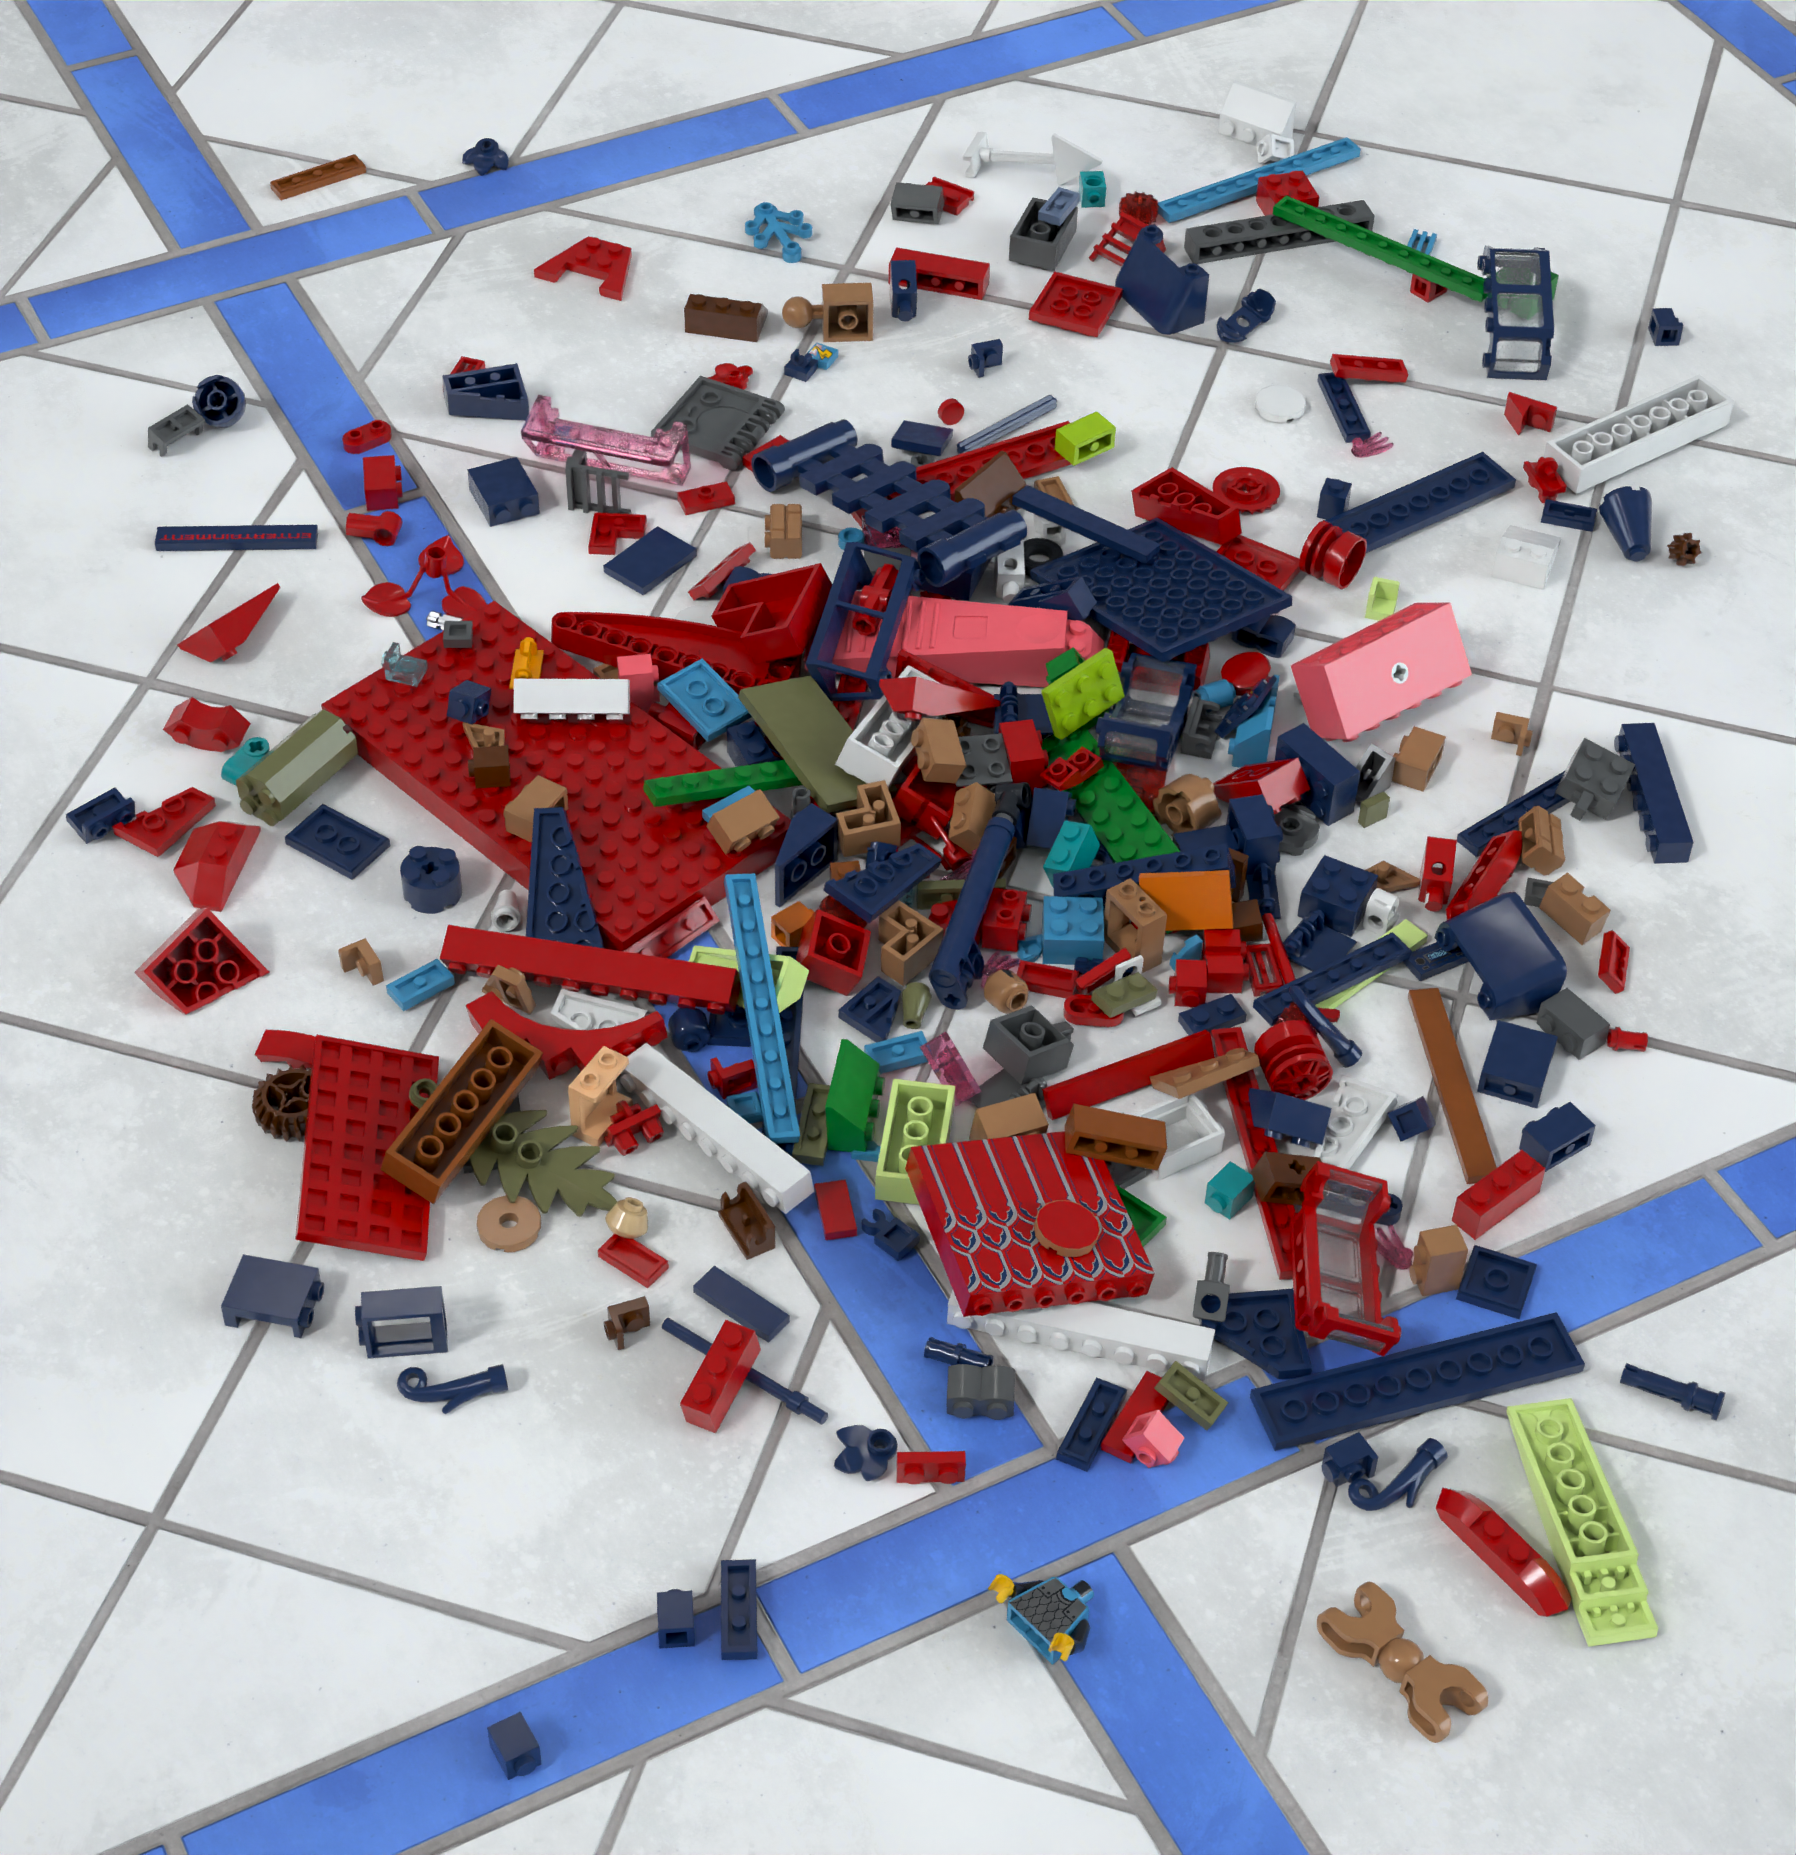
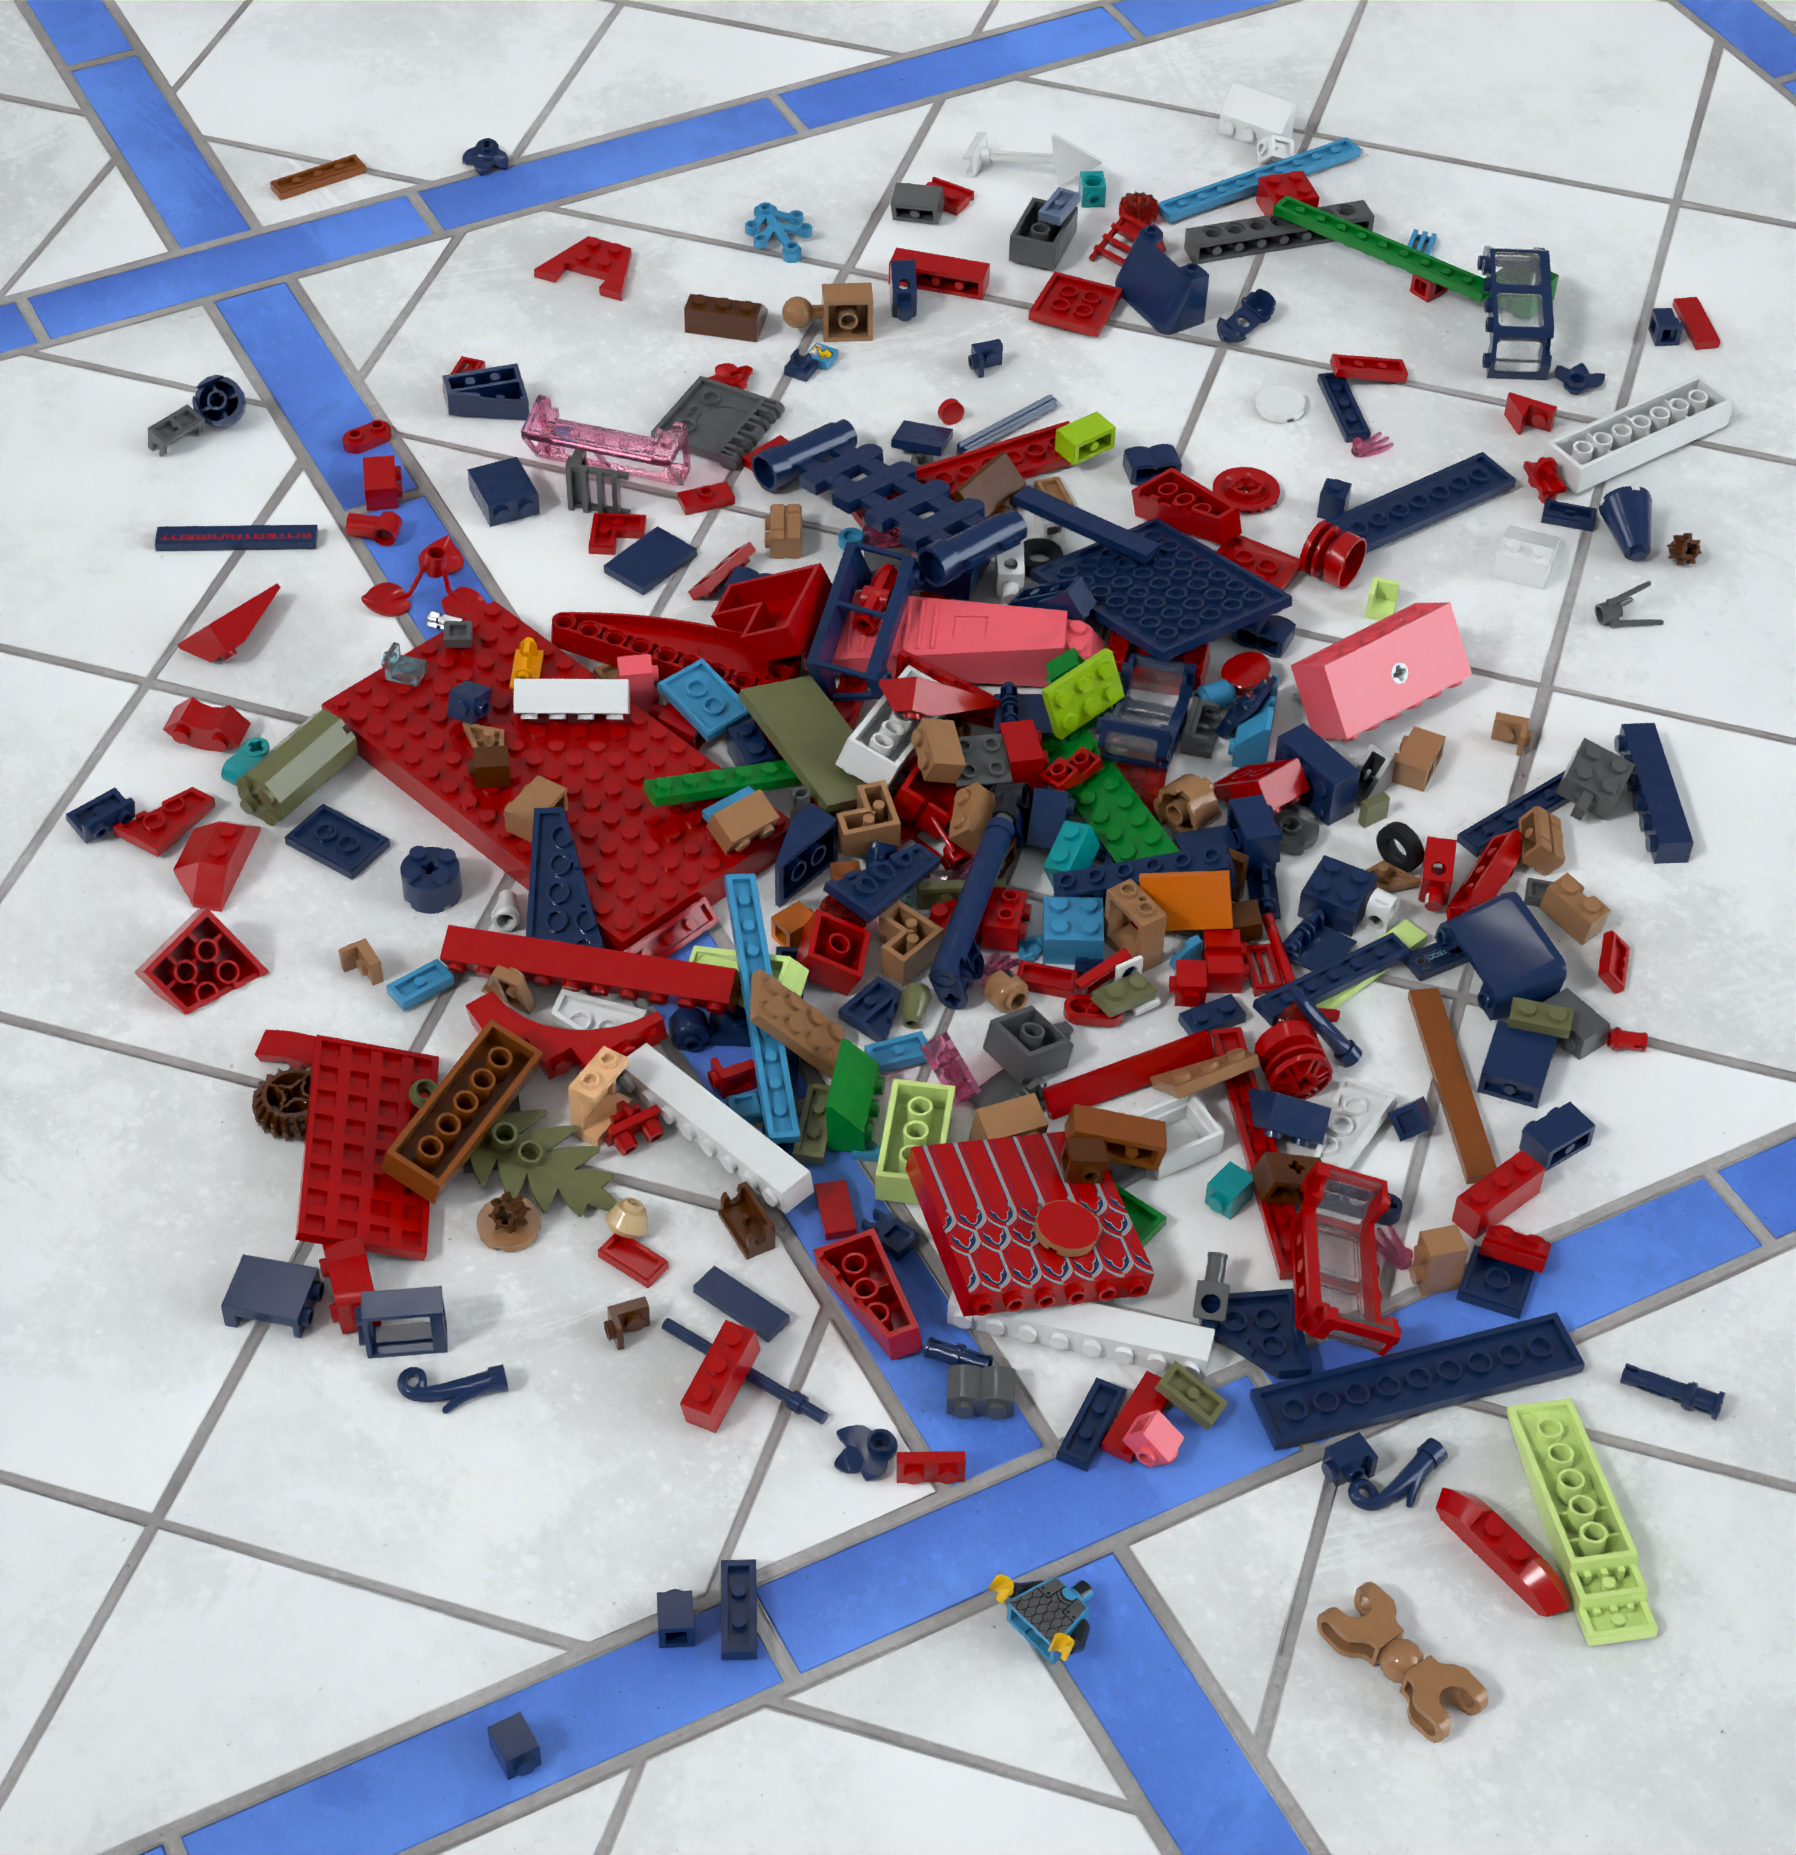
(349, 1276): none -> red brick
(510, 1221): none -> reddish brown gear
(794, 1022): none -> medium nougat plate
(869, 1288): none -> red wedge
(1084, 1160): none -> reddish brown brick
(1146, 463): none -> dark blue brick
(1409, 841): none -> black tyre
(1515, 1248): none -> red plate
(1540, 1017): none -> olive plate
(1578, 379): none -> dark blue plate
(1612, 609): none -> dark grey plant
(1696, 323): none -> red tile

